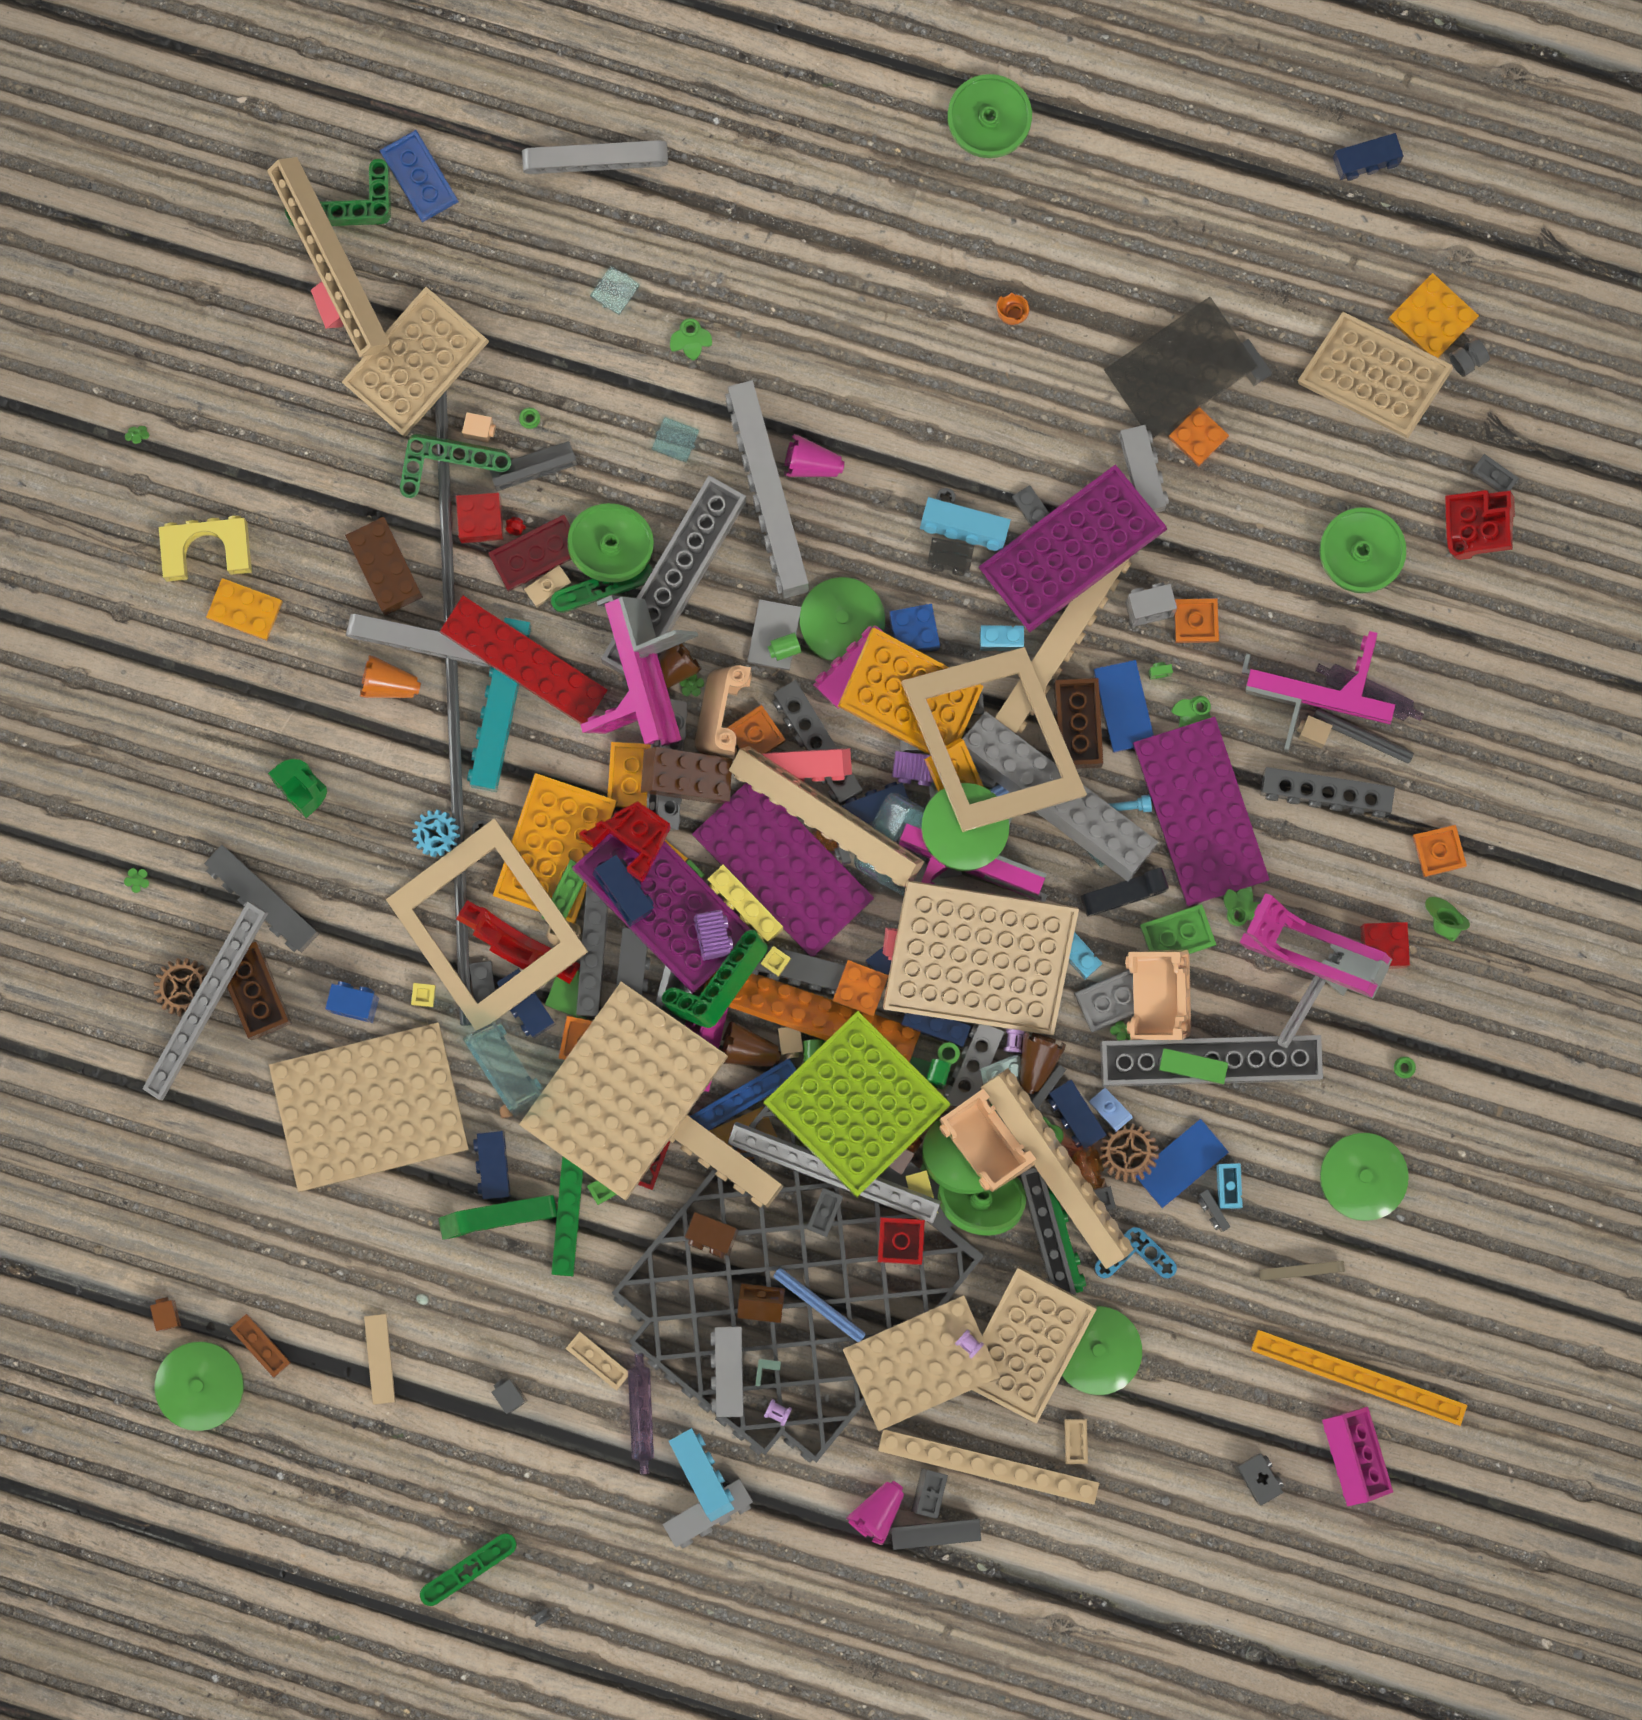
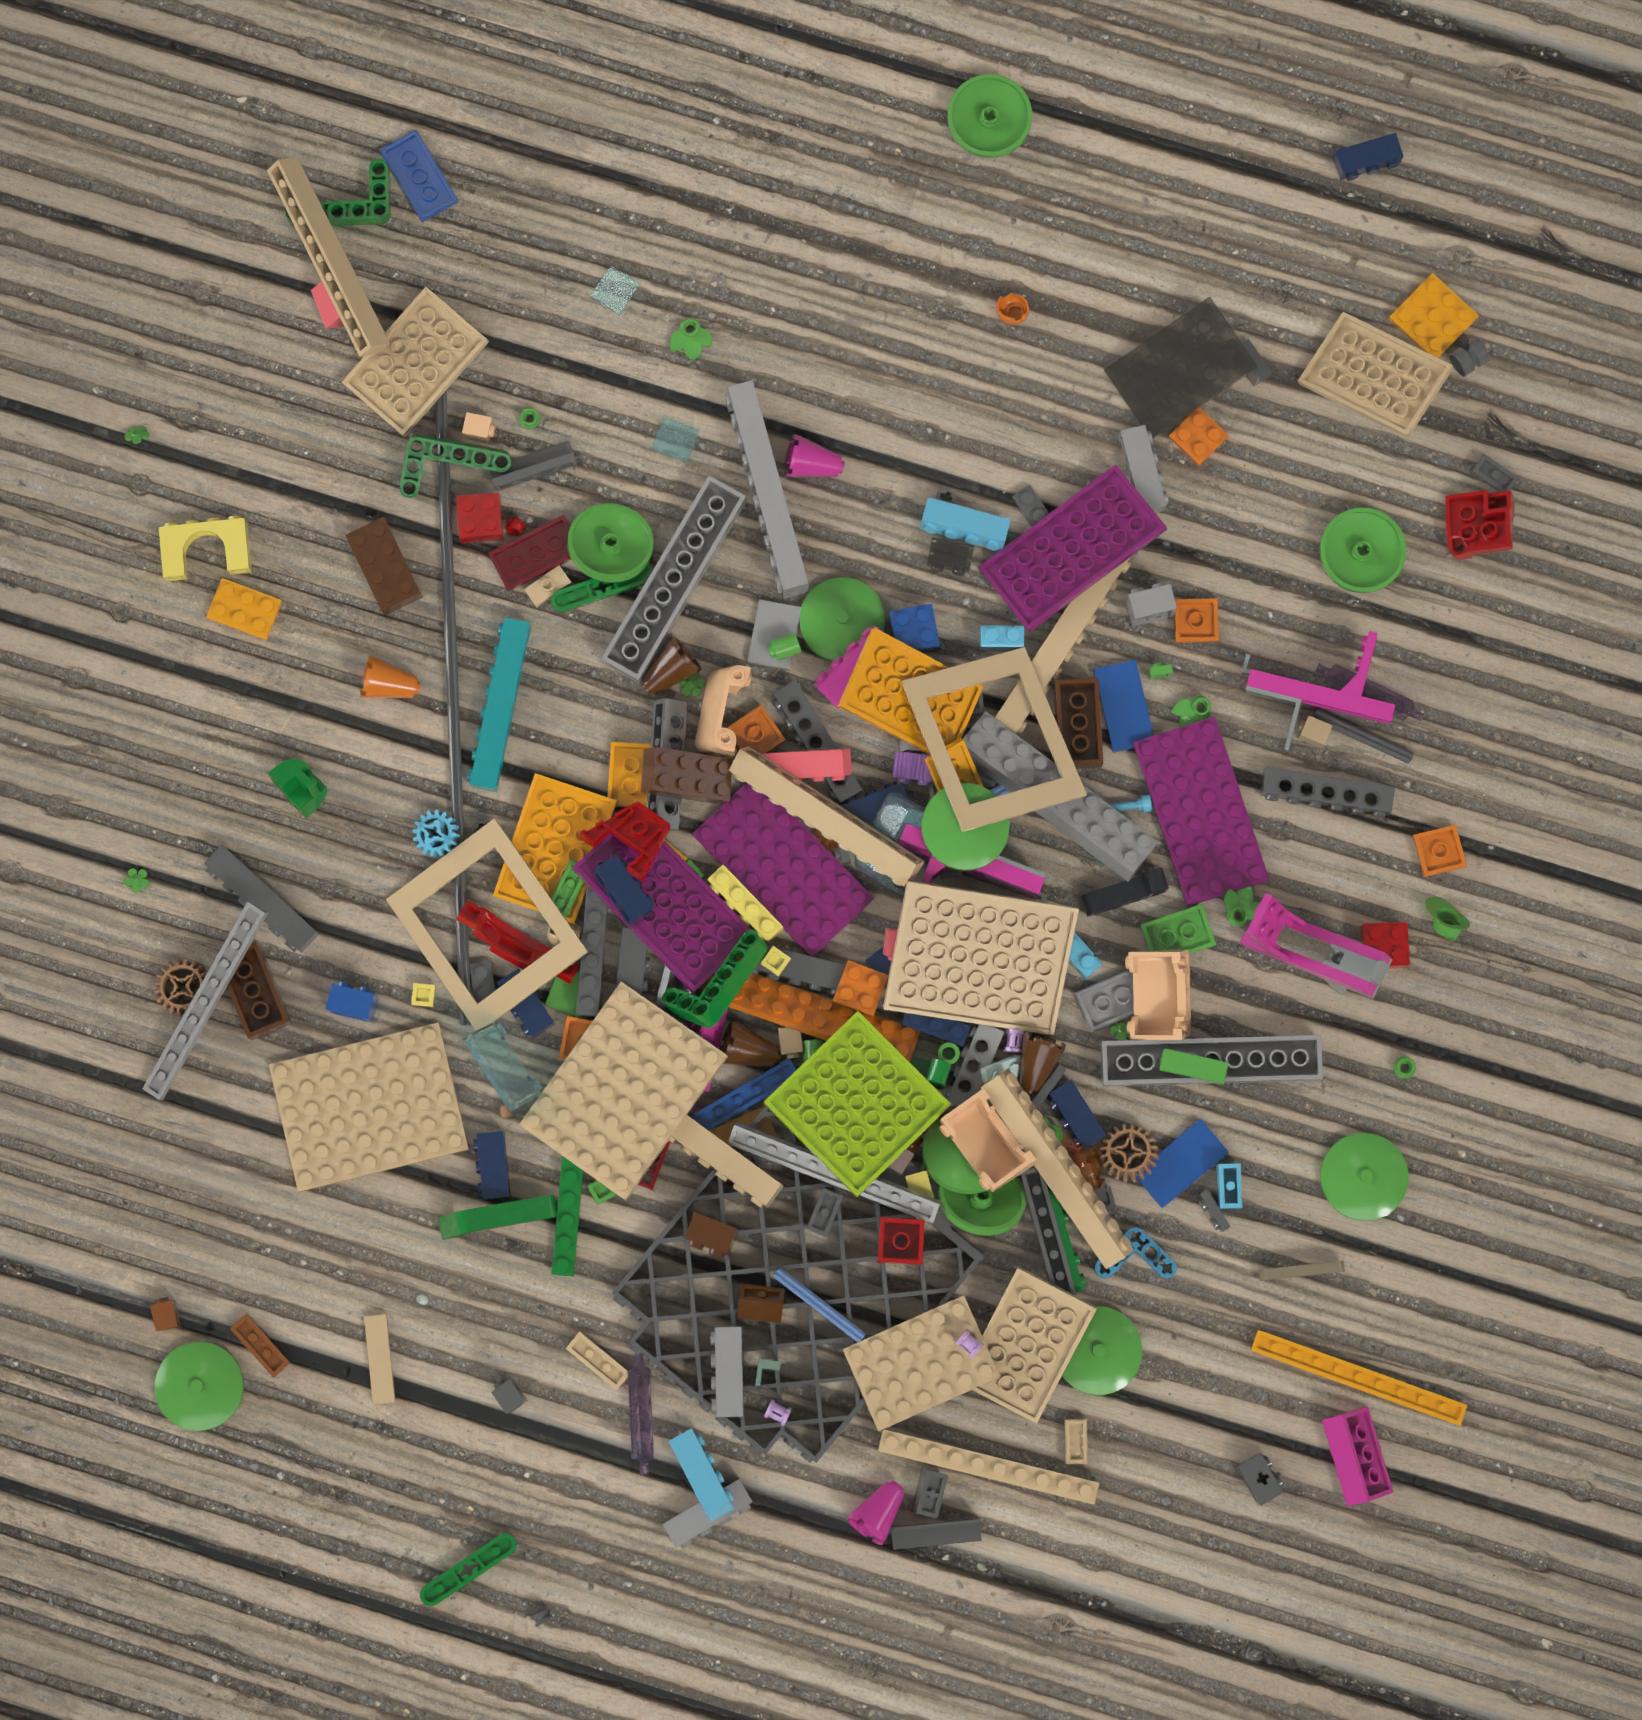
(408, 638): light grey beam -> none
(523, 660): red plate -> none
(595, 157): light grey beam -> none
(647, 695): dark pink piece -> none
(713, 934): medium lavender brick -> none
(1110, 1109): light blue plate -> none
(1301, 1011): light grey axle -> none

